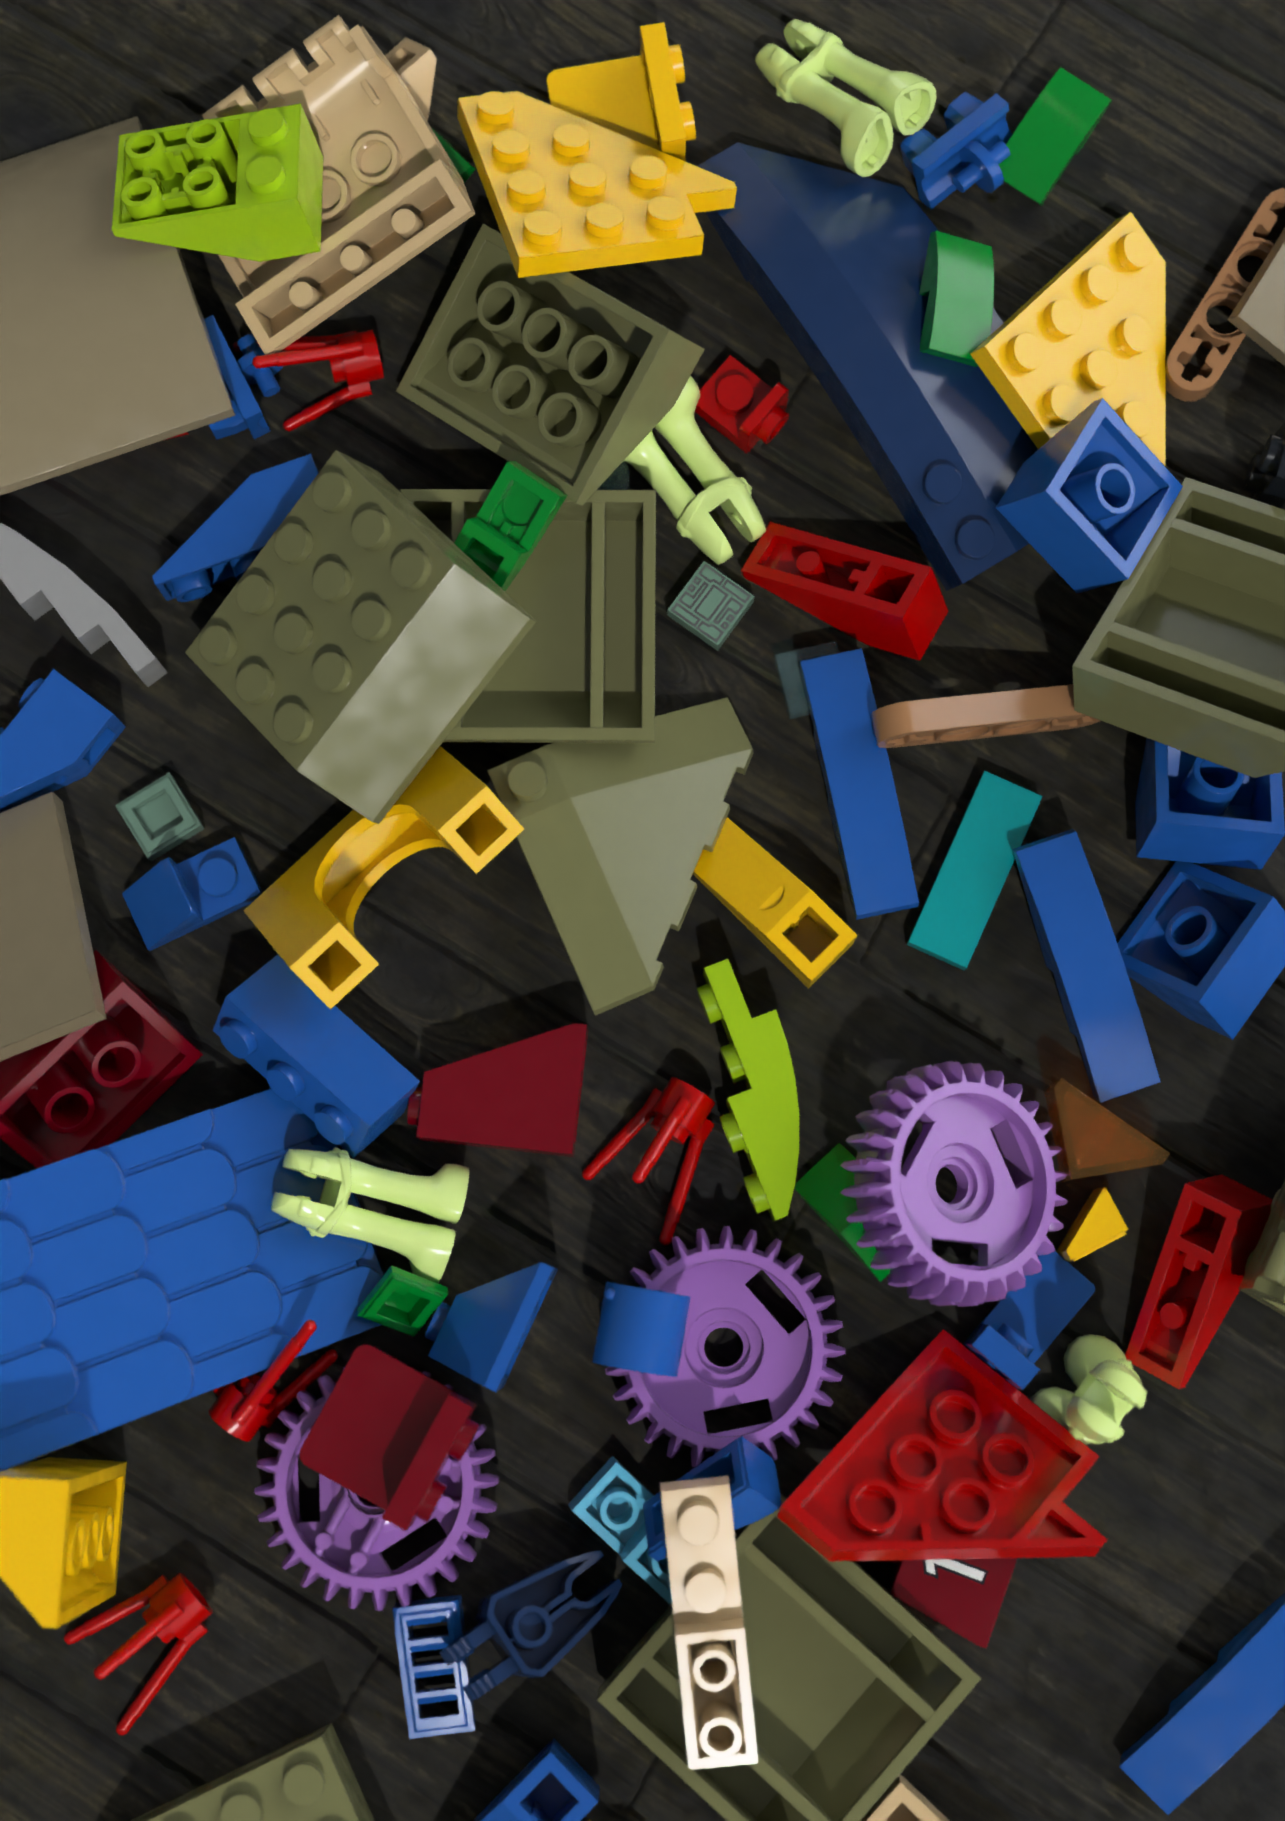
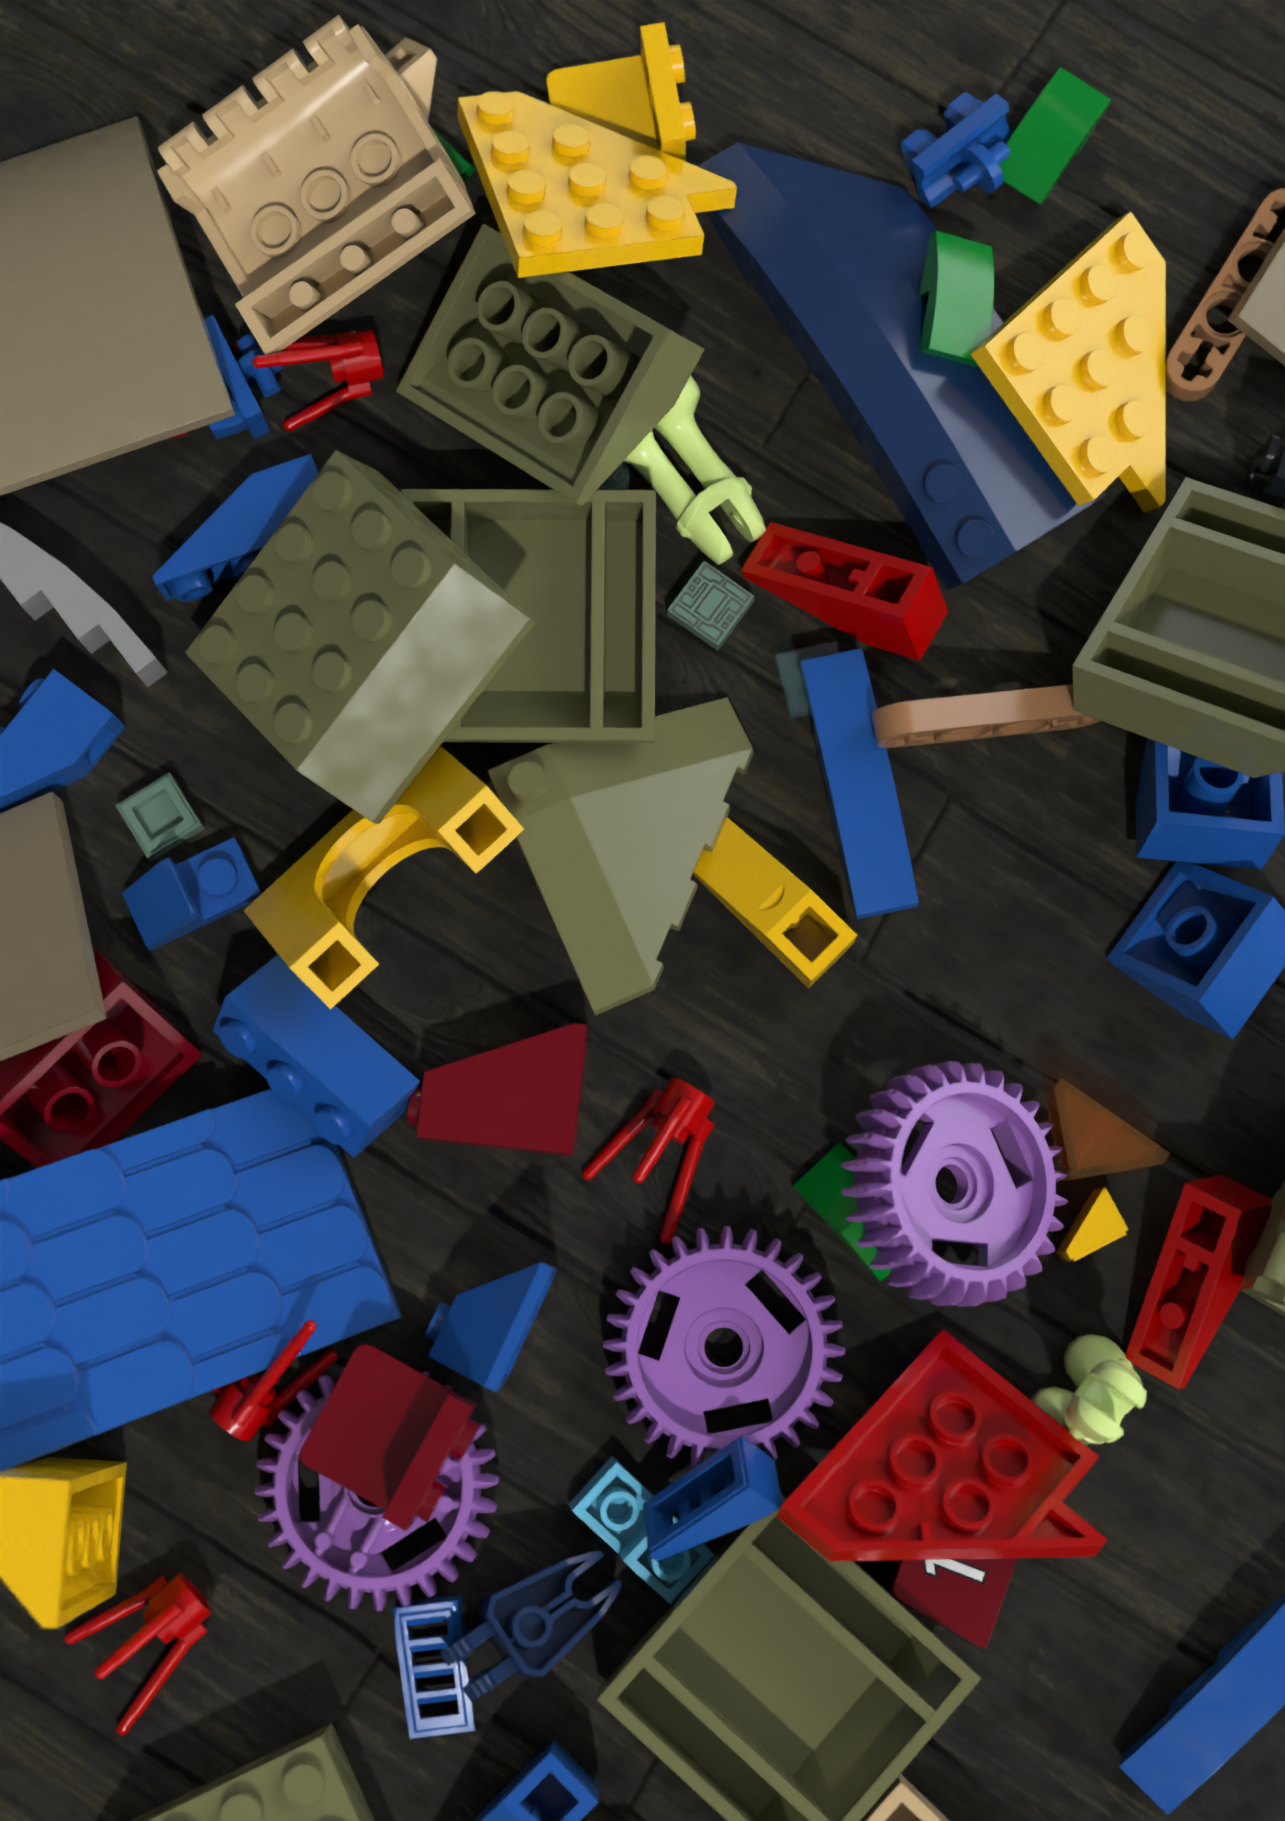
(224, 185): lime slope -> none
(402, 1301): green slope -> none
(435, 1195): yellowish green piece -> none
(510, 523): green slope -> none
(641, 1329): blue piece -> none
(708, 1622): tan slope -> none
(743, 405): red bracket -> none
(767, 1114): lime slope -> none
(866, 130): yellowish green piece -> none
(974, 870): teal tile -> none
(1030, 1320): blue bracket -> none
(1086, 965): blue slope -> none
(1091, 499): blue slope -> none

